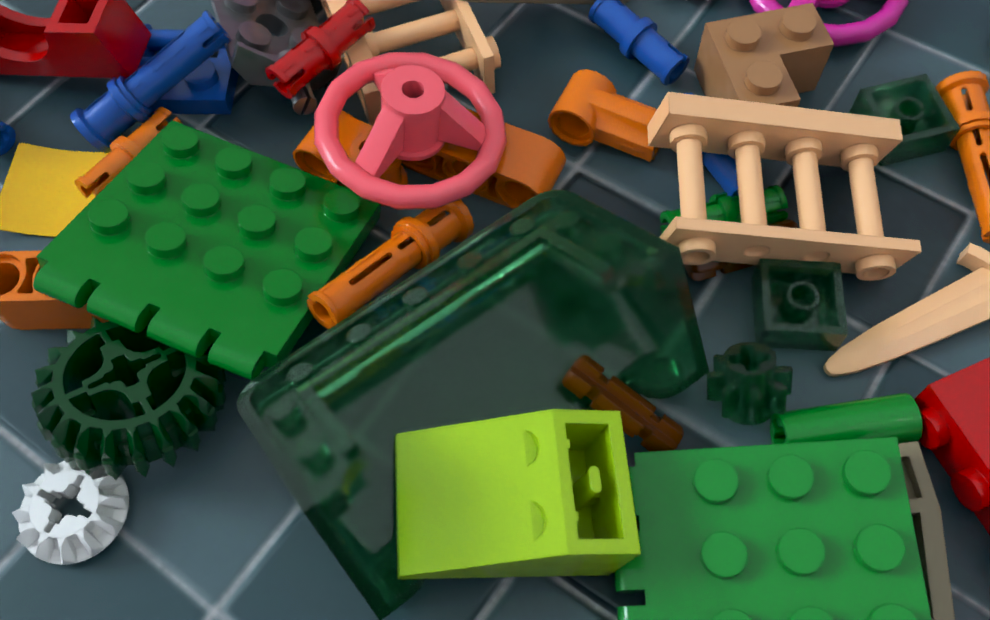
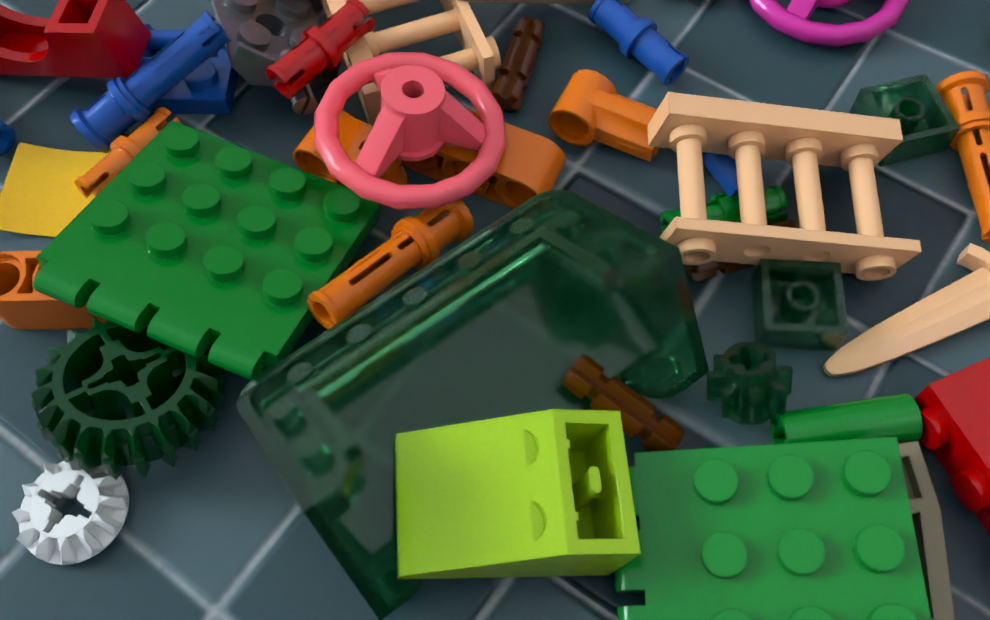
(518, 63): none -> reddish brown axle
(764, 55): medium nougat brick -> none

